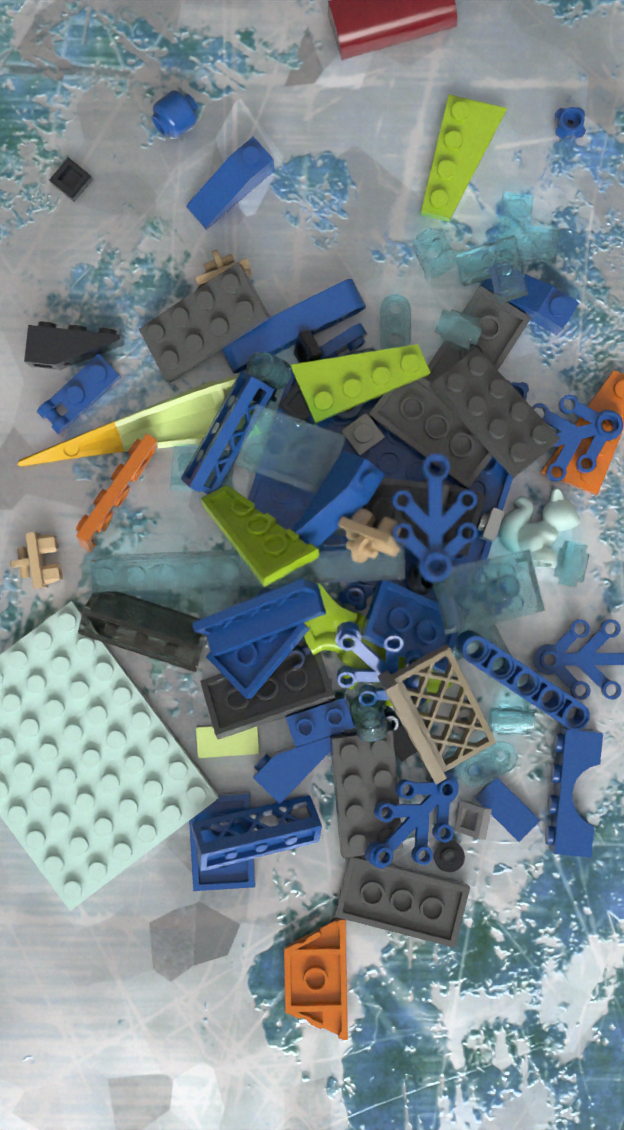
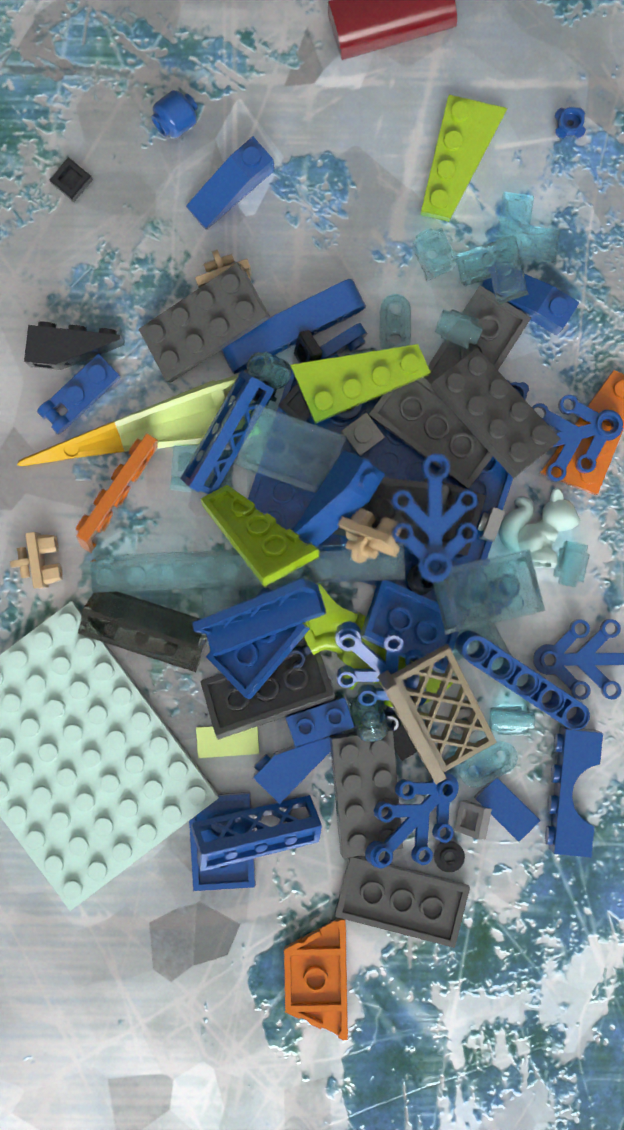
(364, 590): blue plate -> none

